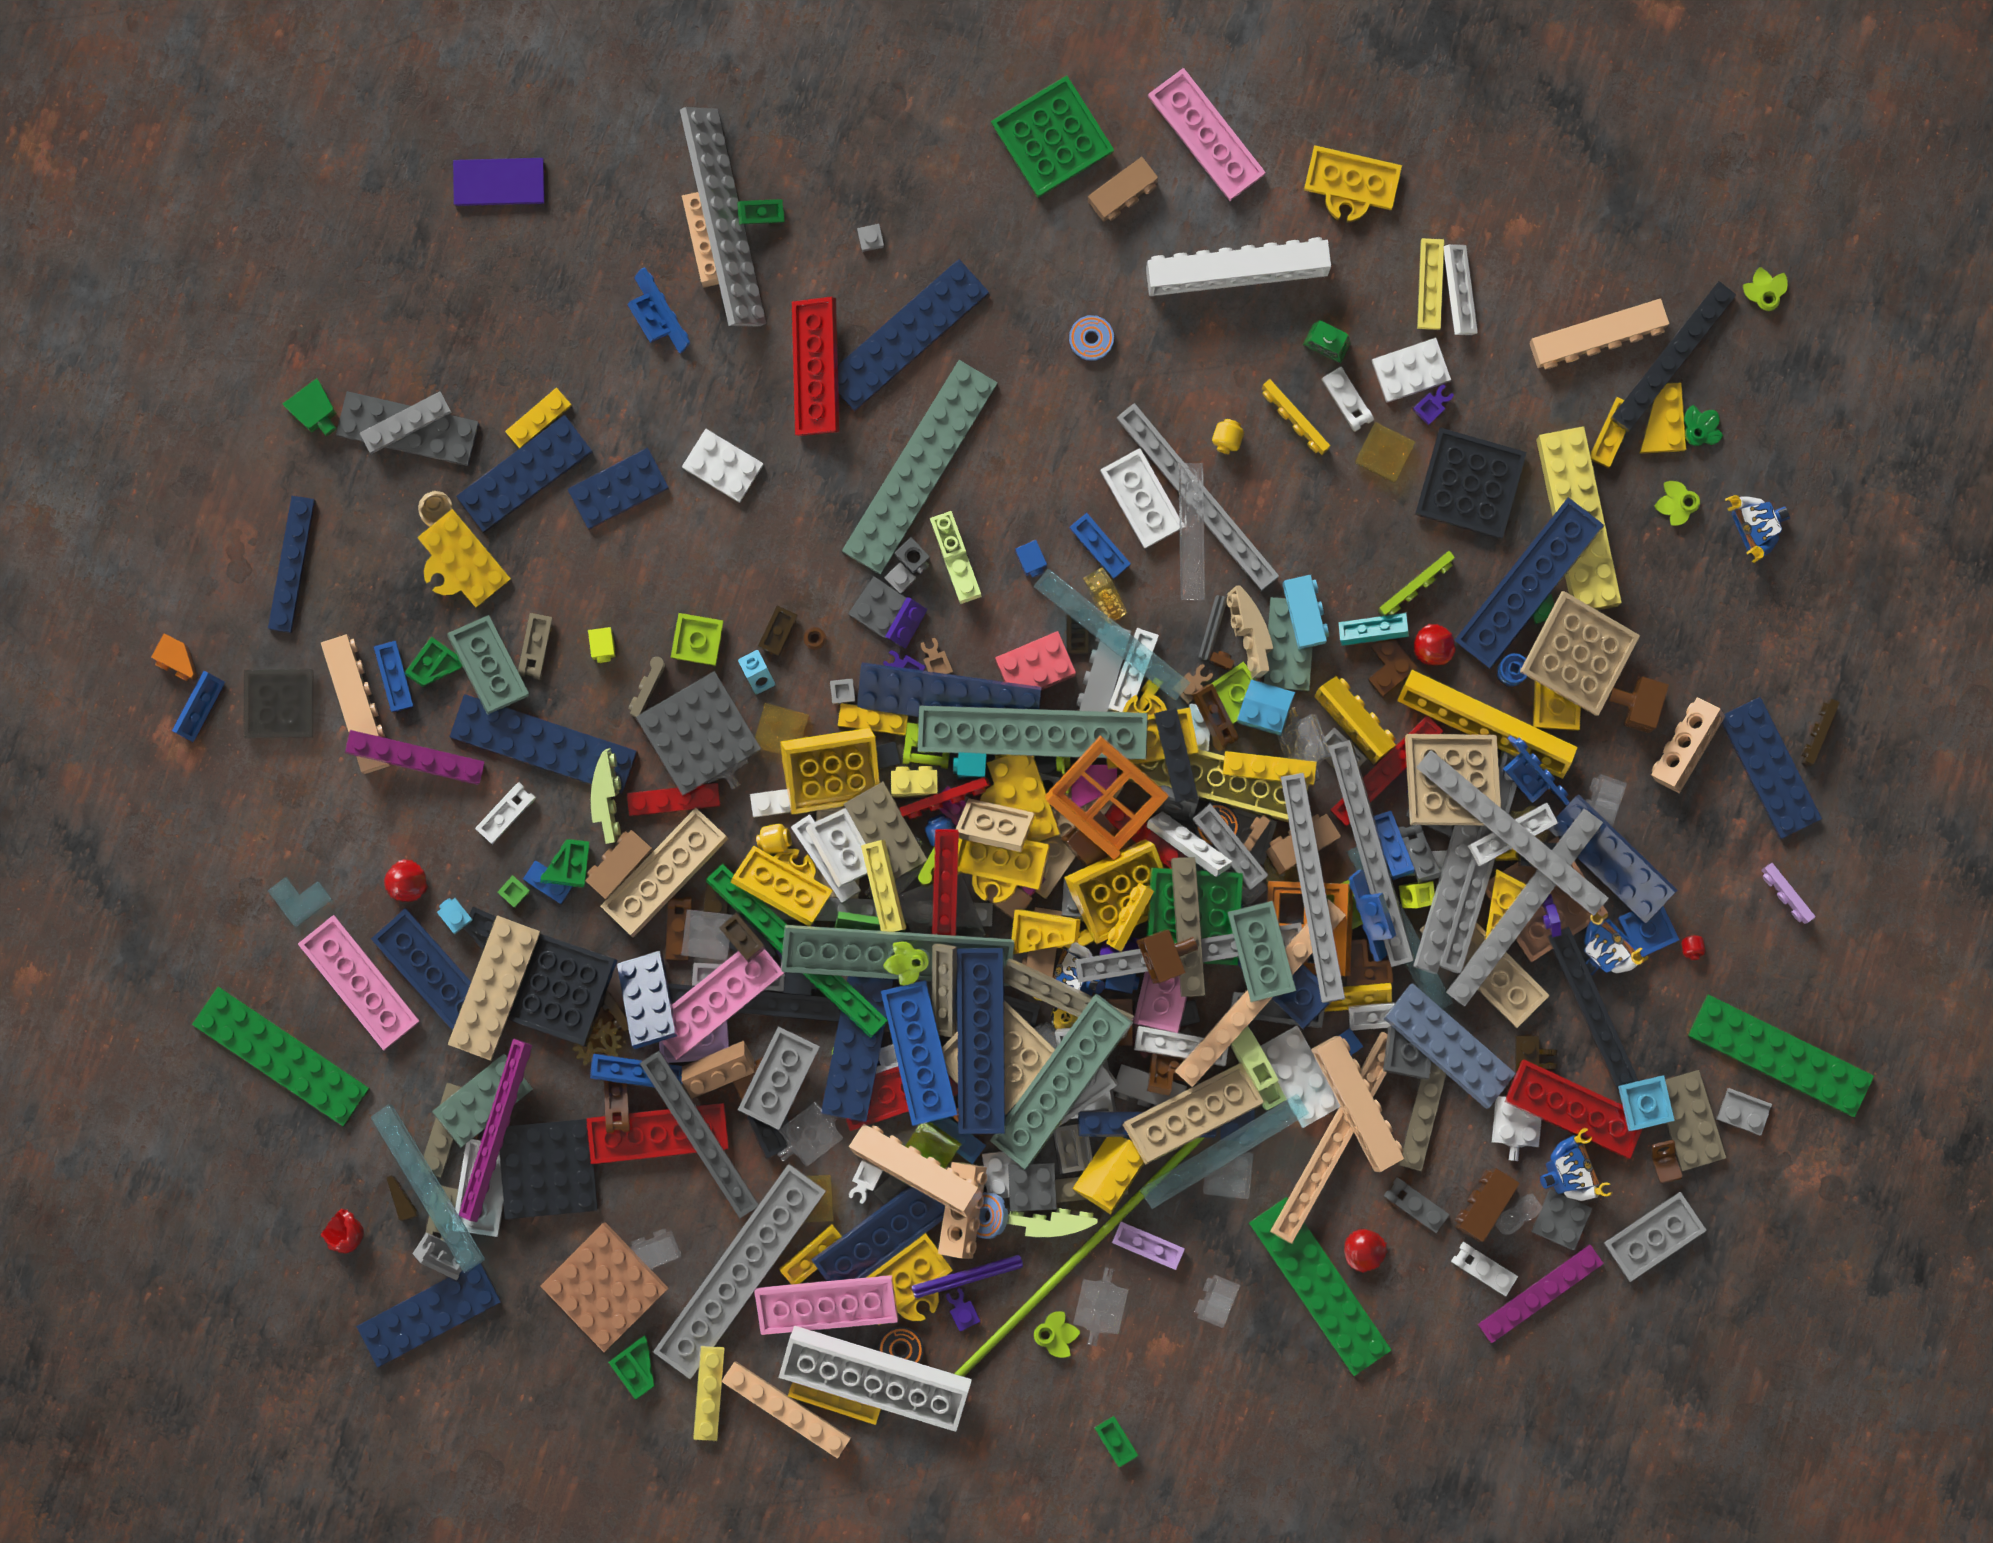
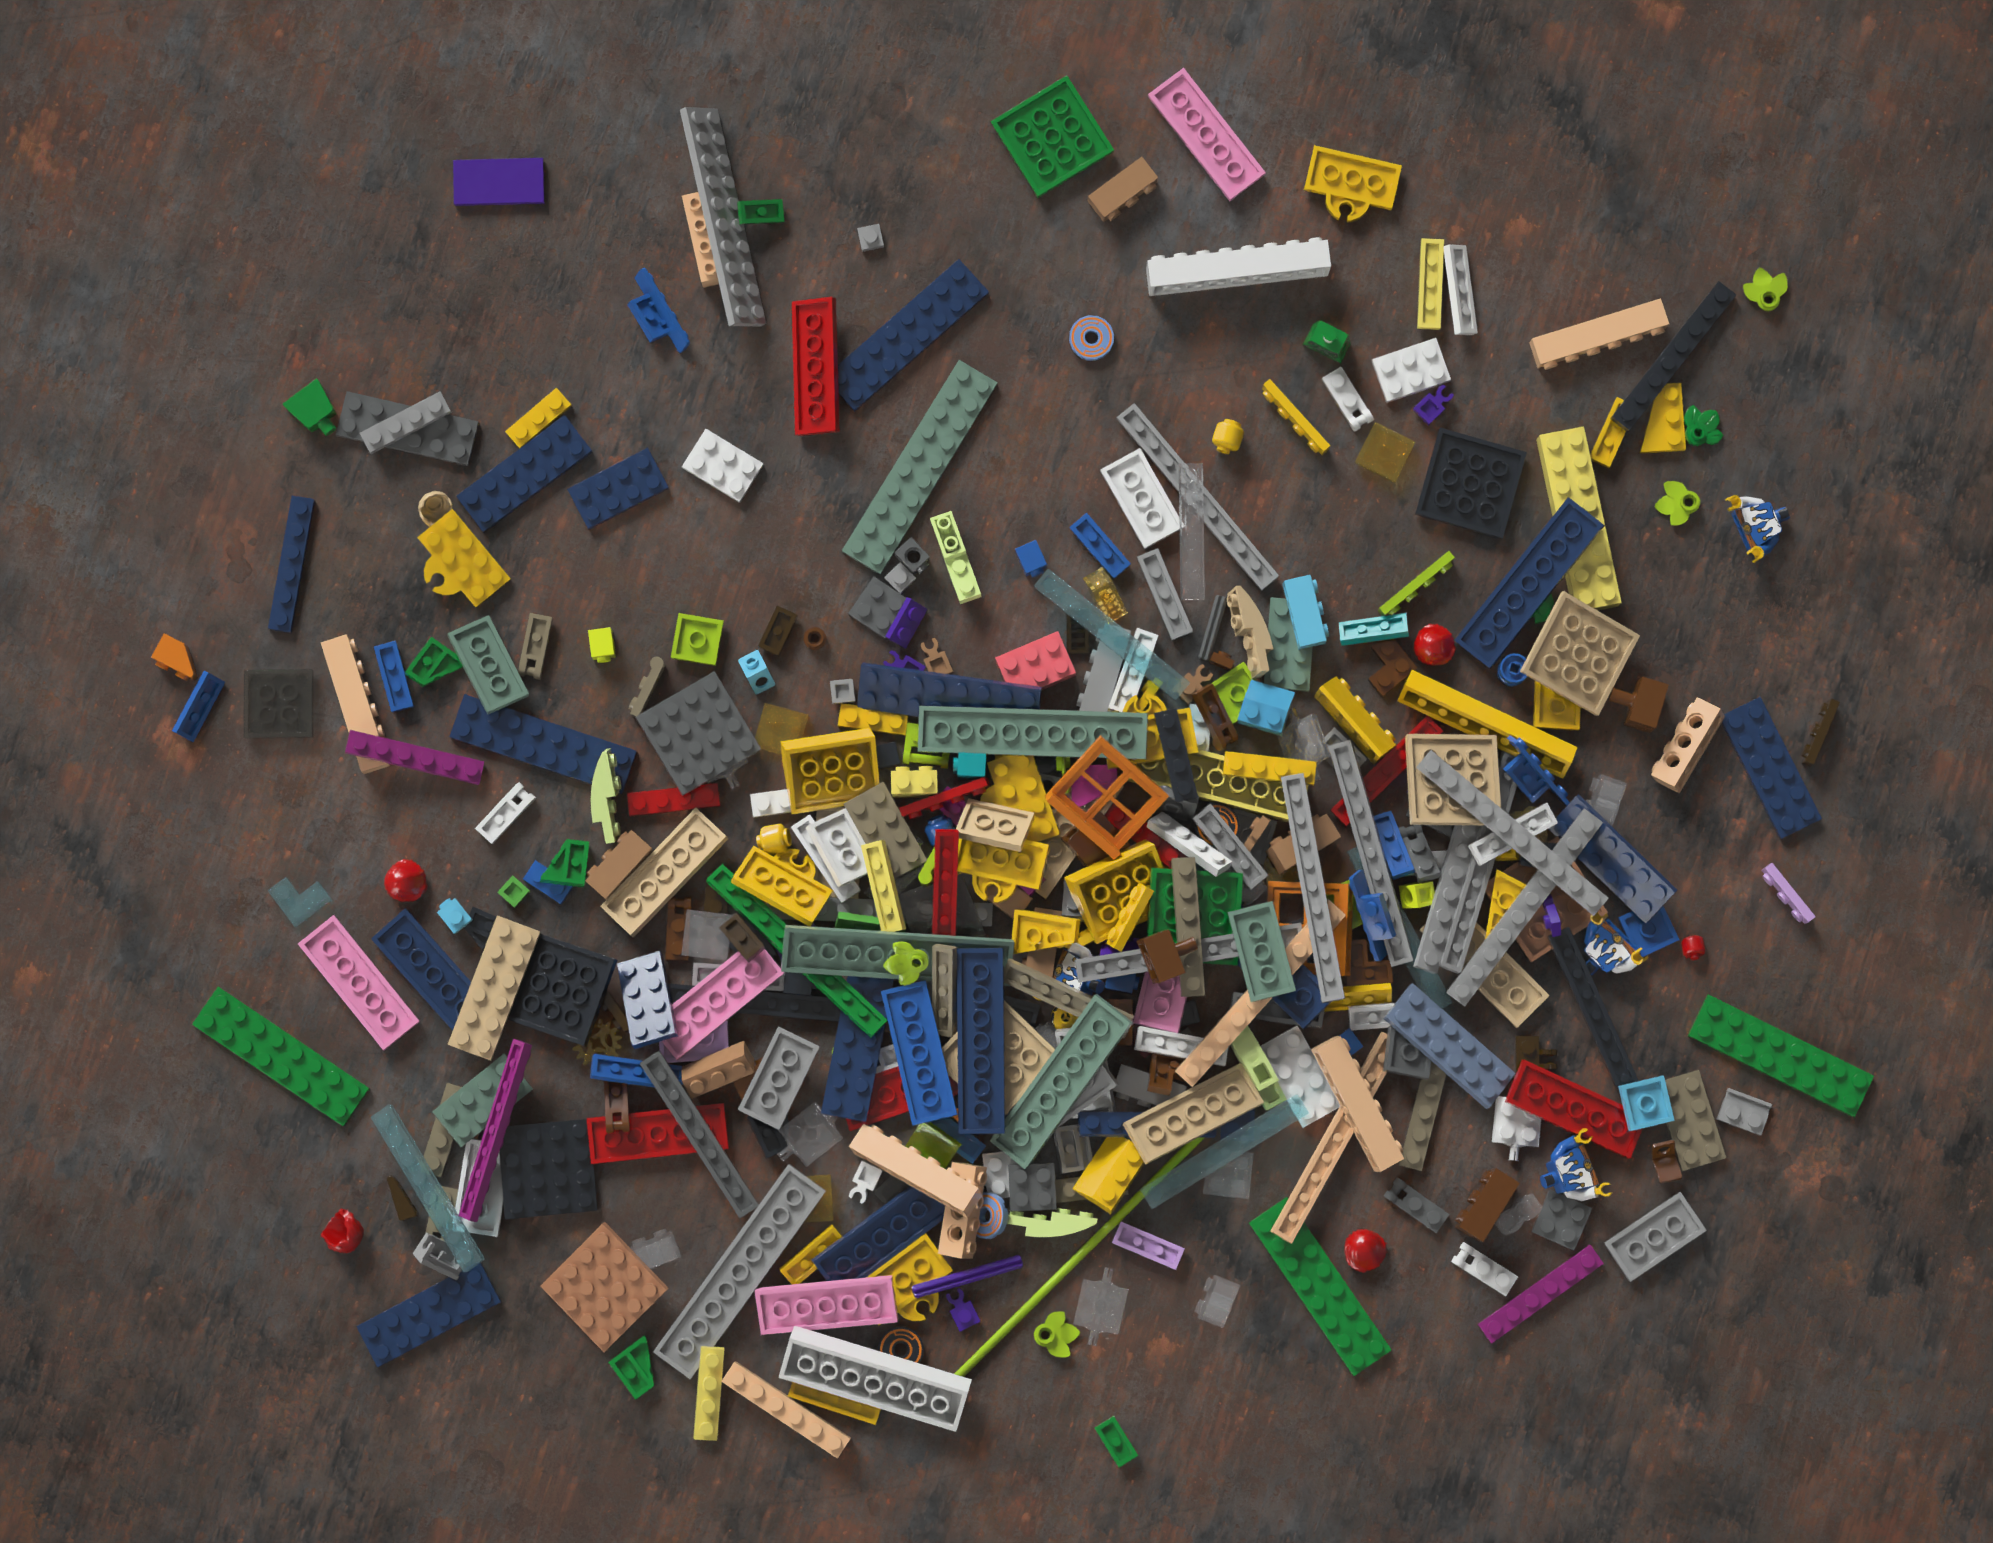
(1164, 594): none -> light grey plate

